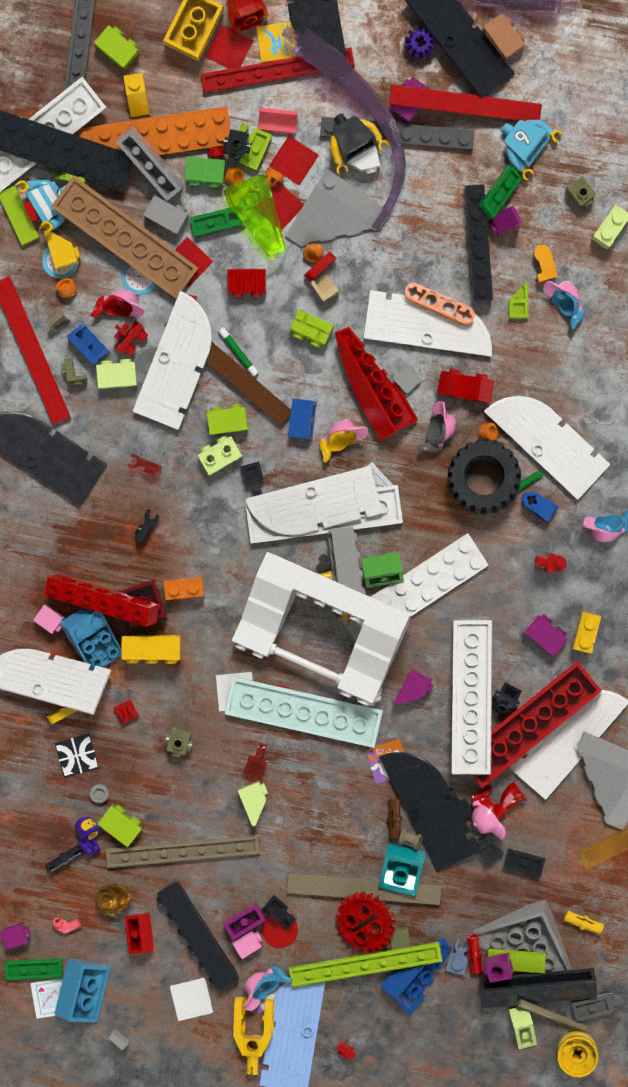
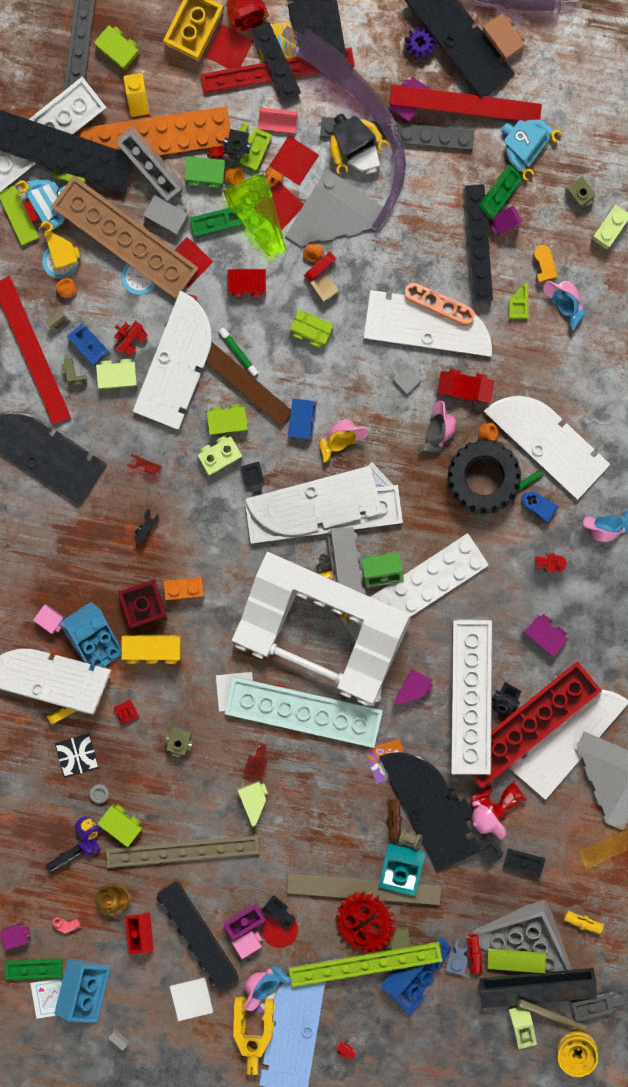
(102, 599): red brick -> none
(119, 303): red hair -> none
(276, 61): none -> black plate
(376, 394): red wedge -> none
(502, 961): magenta brick -> none
(586, 632): yellow brick -> none

